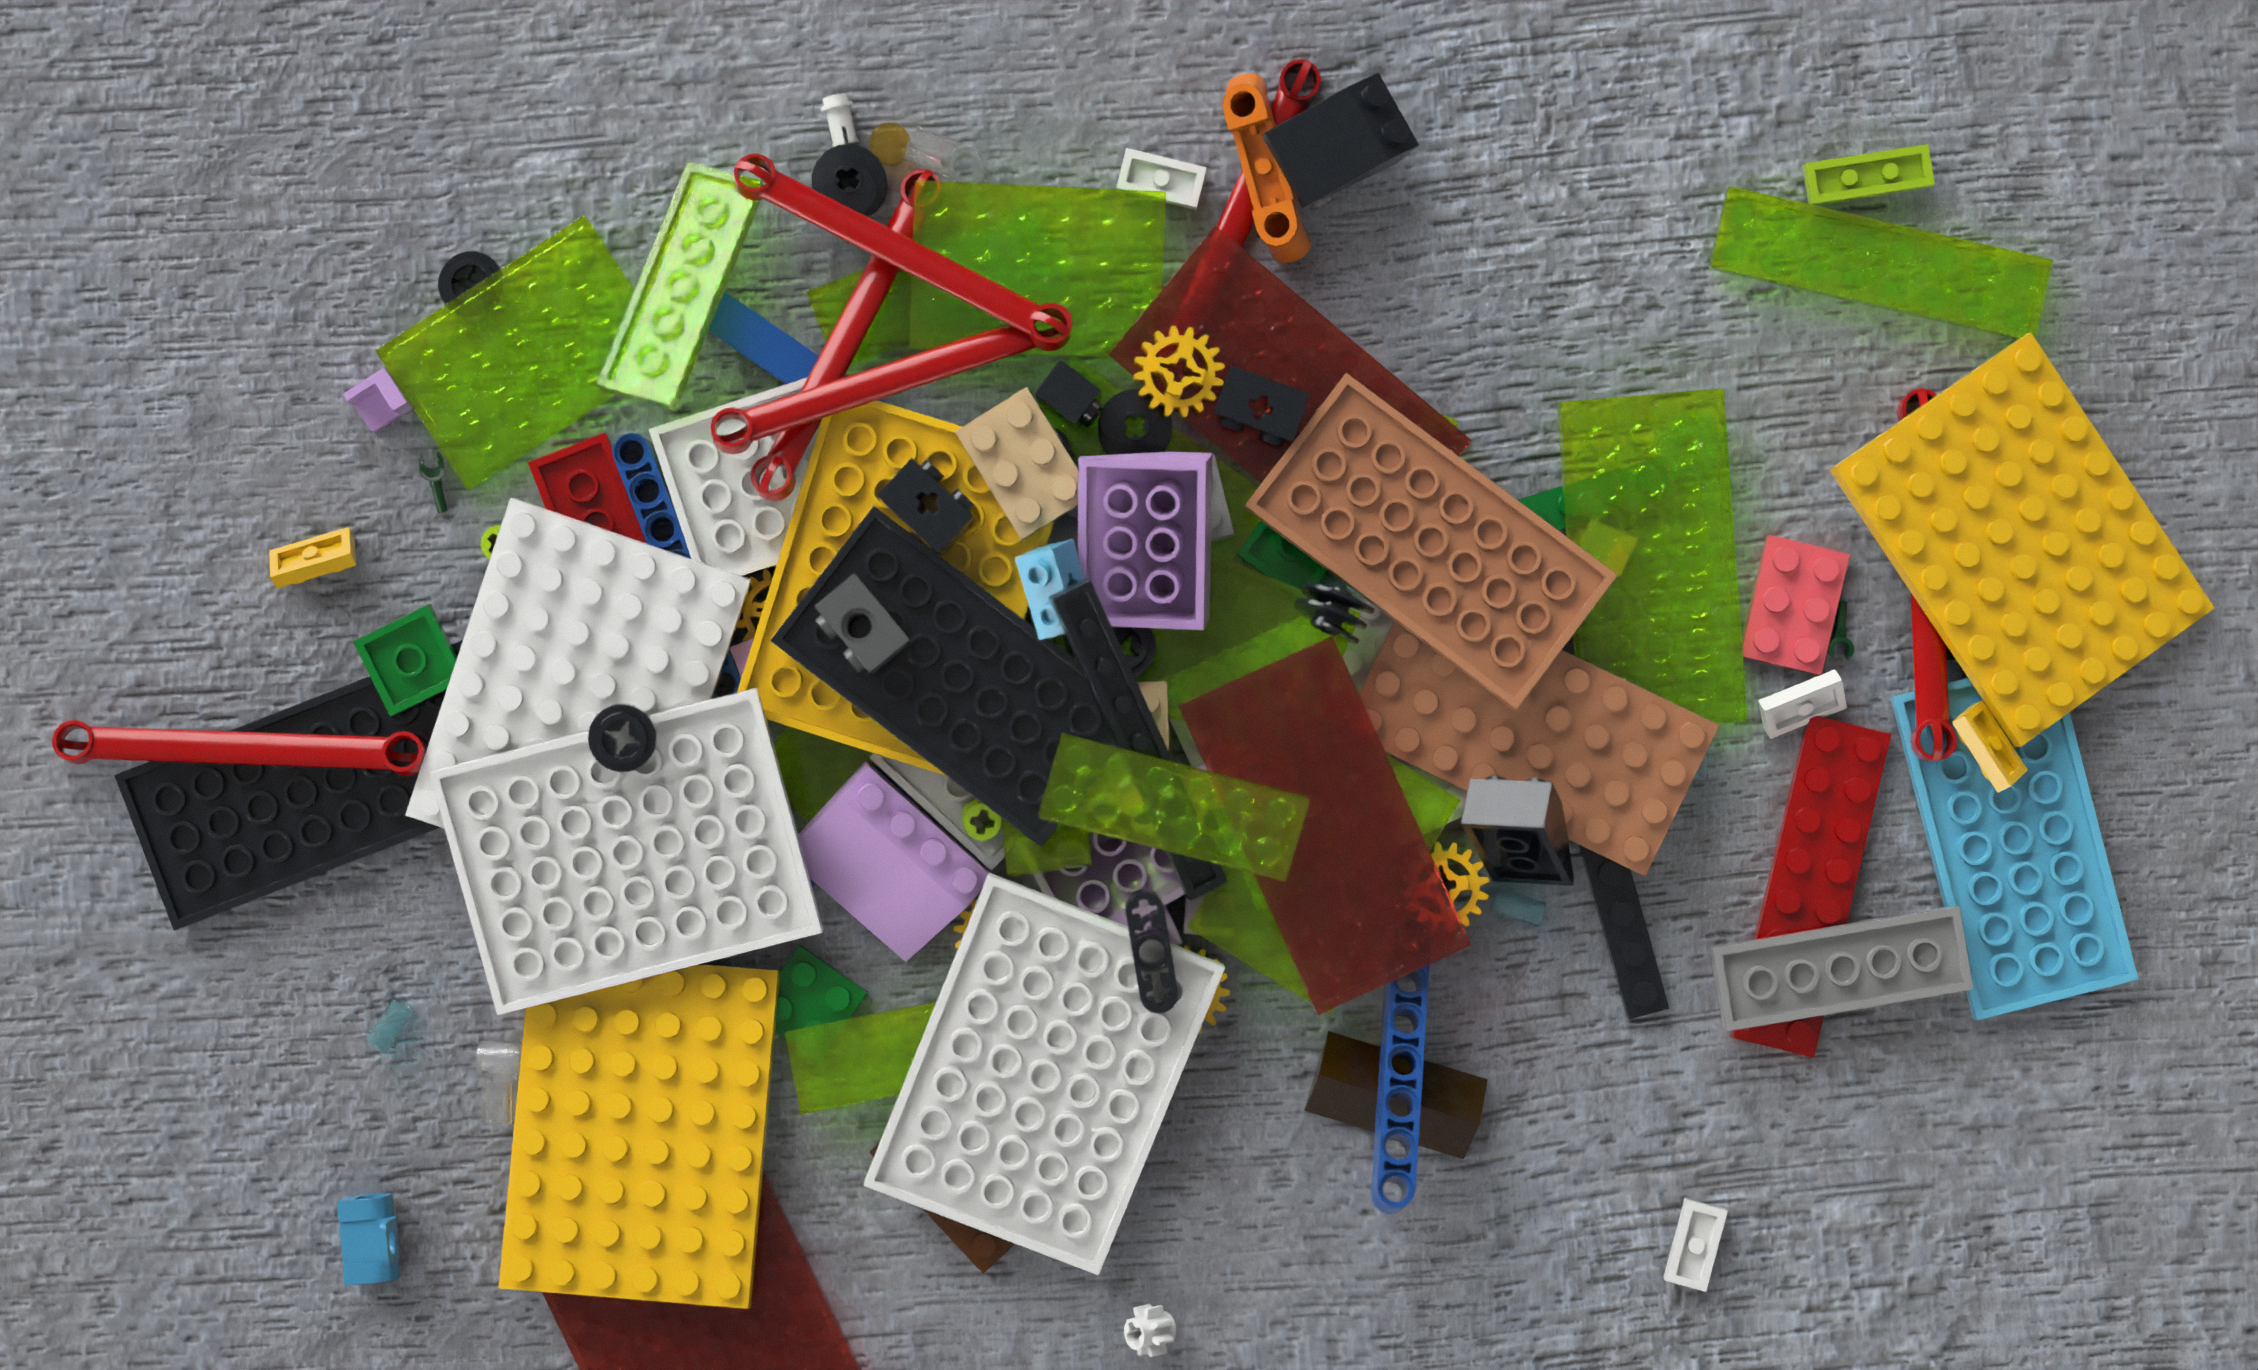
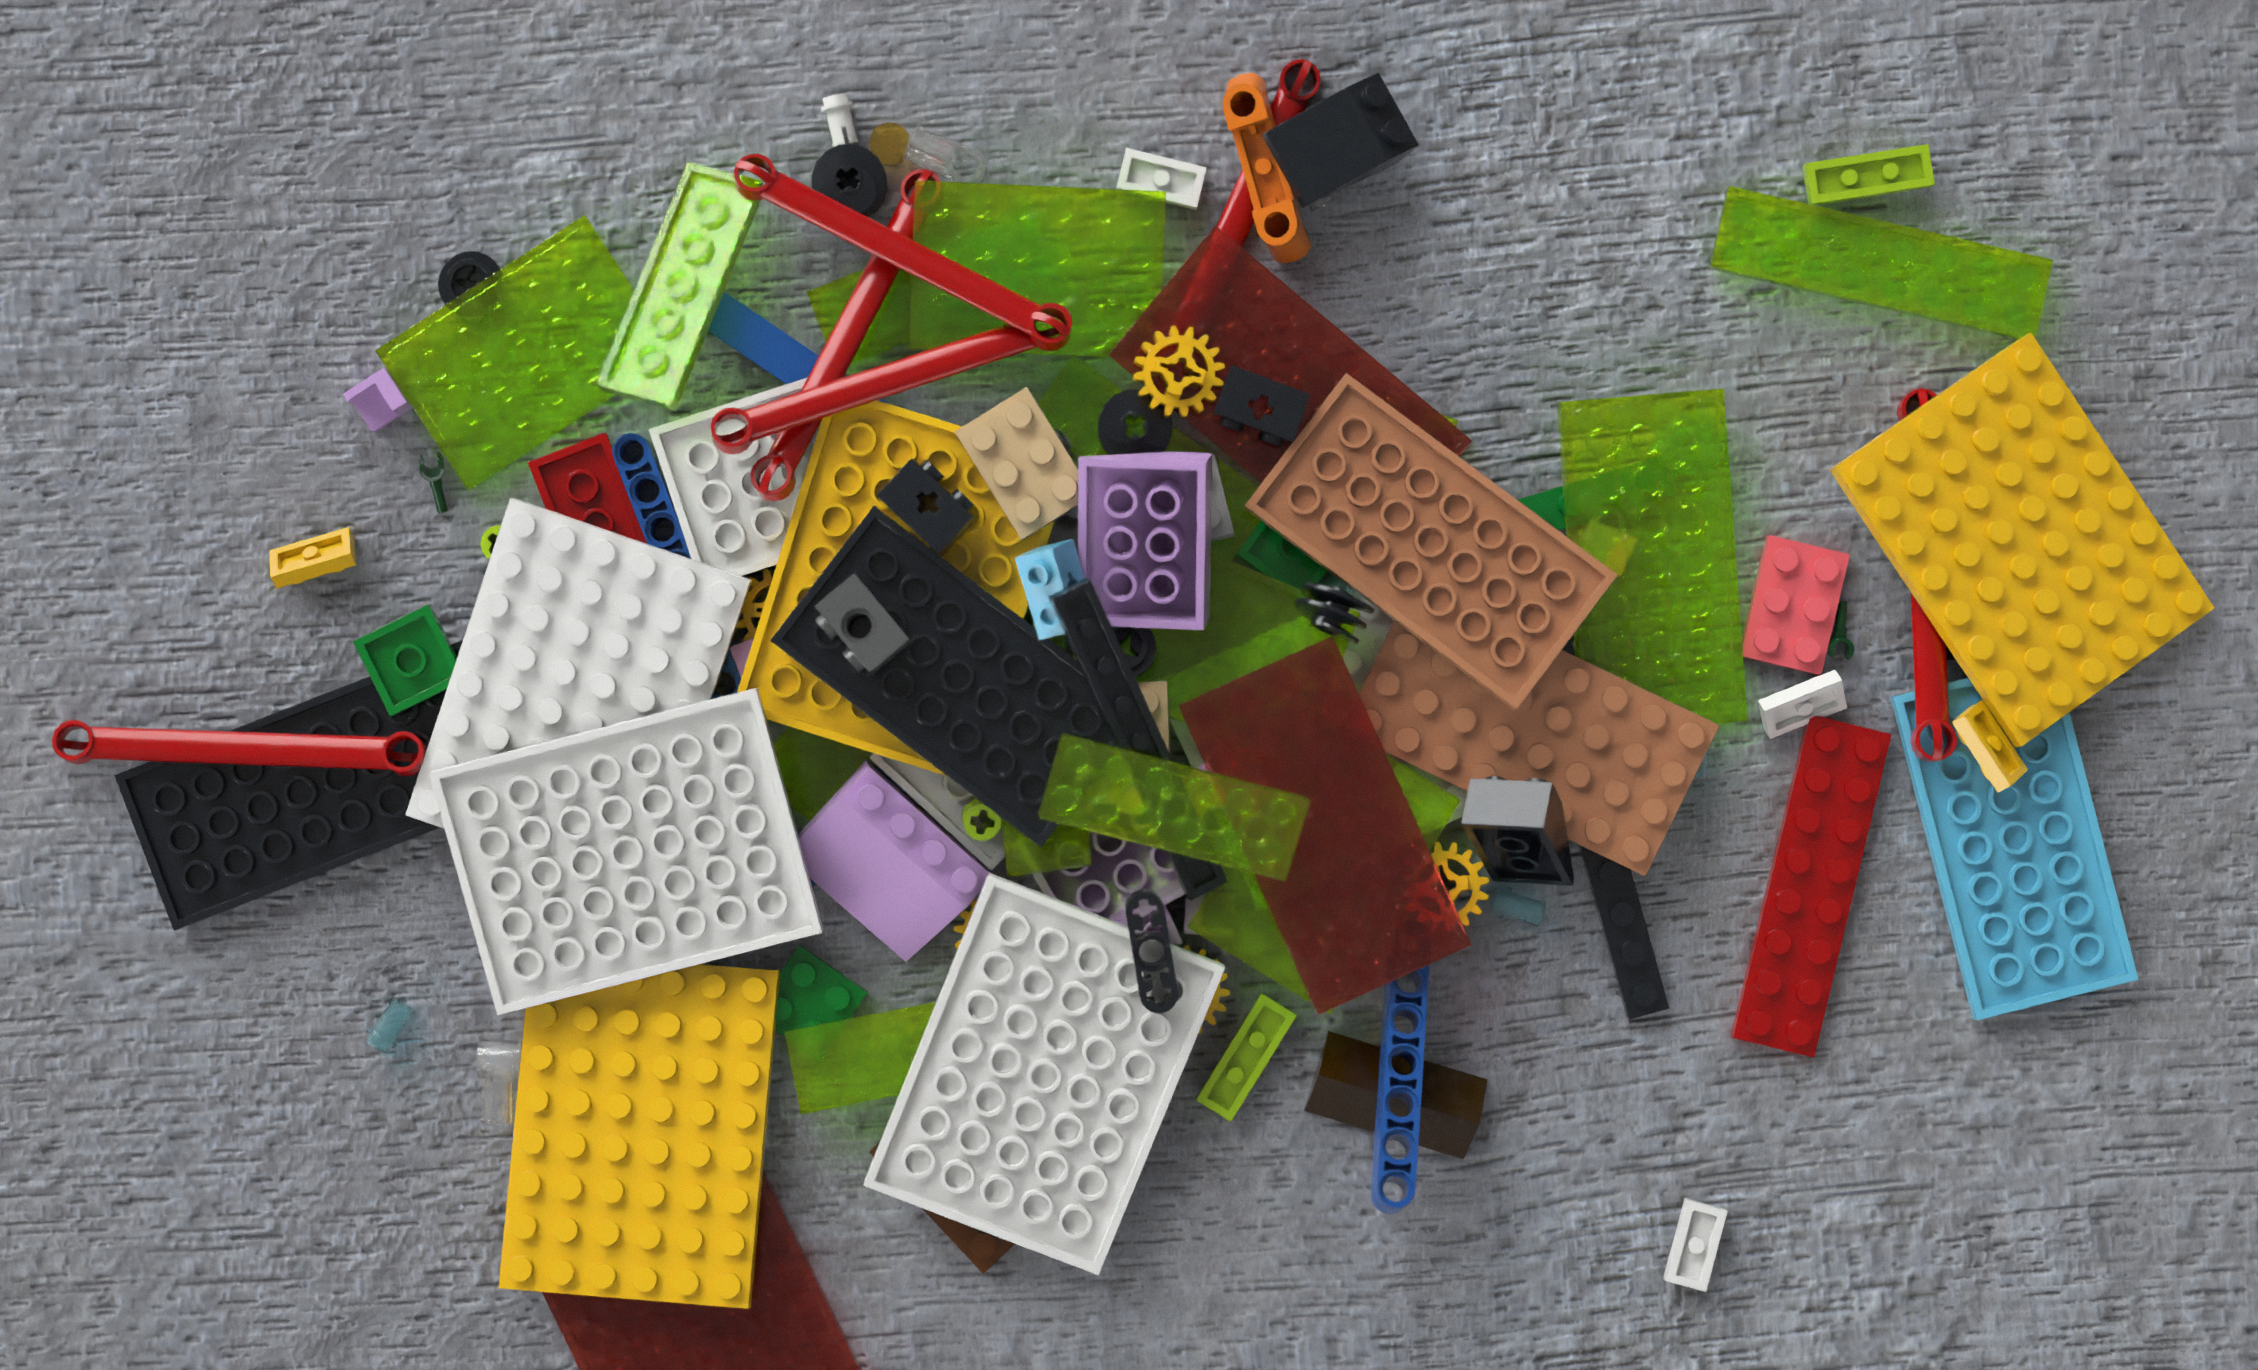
(369, 1239): dark azure piece -> none
(605, 747): black gear -> none
(1070, 396): black brick -> none
(1150, 1330): white gear -> none
(1246, 1057): none -> lime plate
(1841, 968): light grey plate -> none

